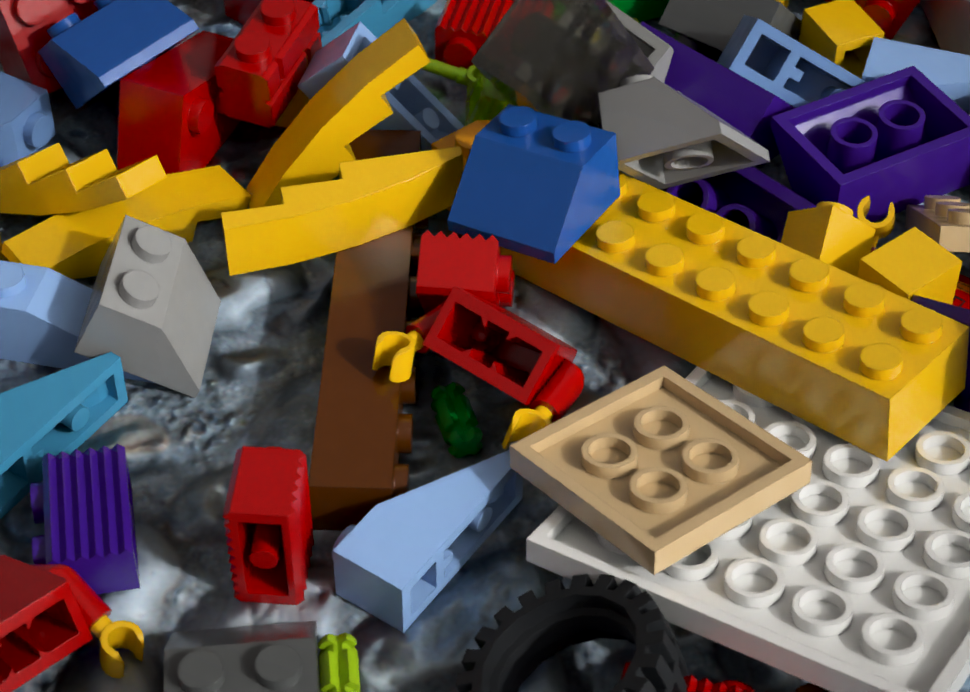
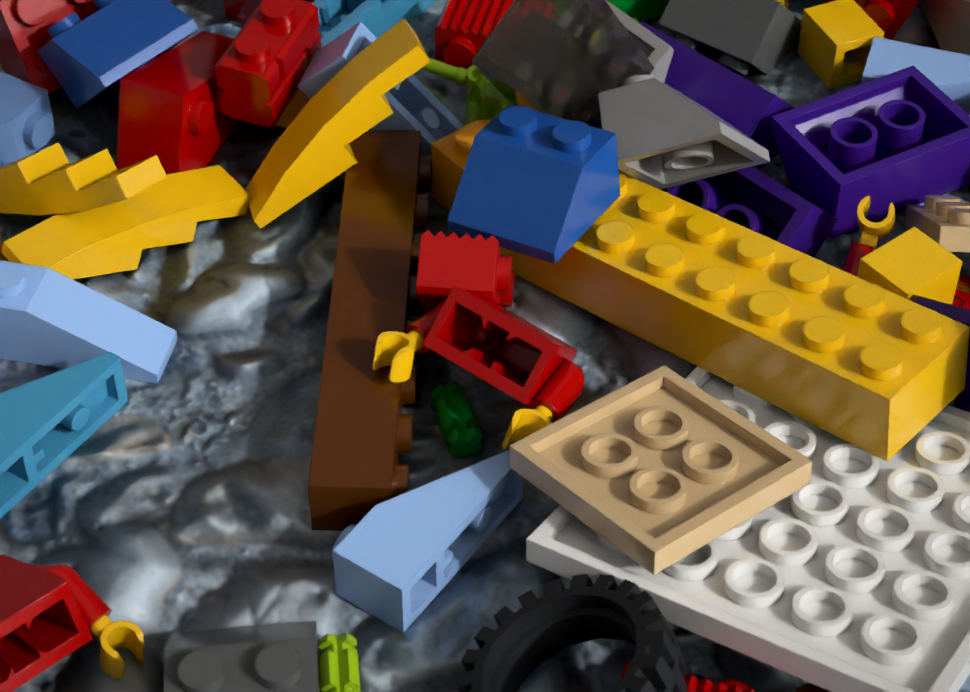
(88, 517): dark purple brick -> none
(152, 308): light grey slope -> none
(269, 525): red brick -> none
(339, 214): yellow slope -> none
(783, 64): medium blue slope -> none
(830, 235): yellow brick -> none

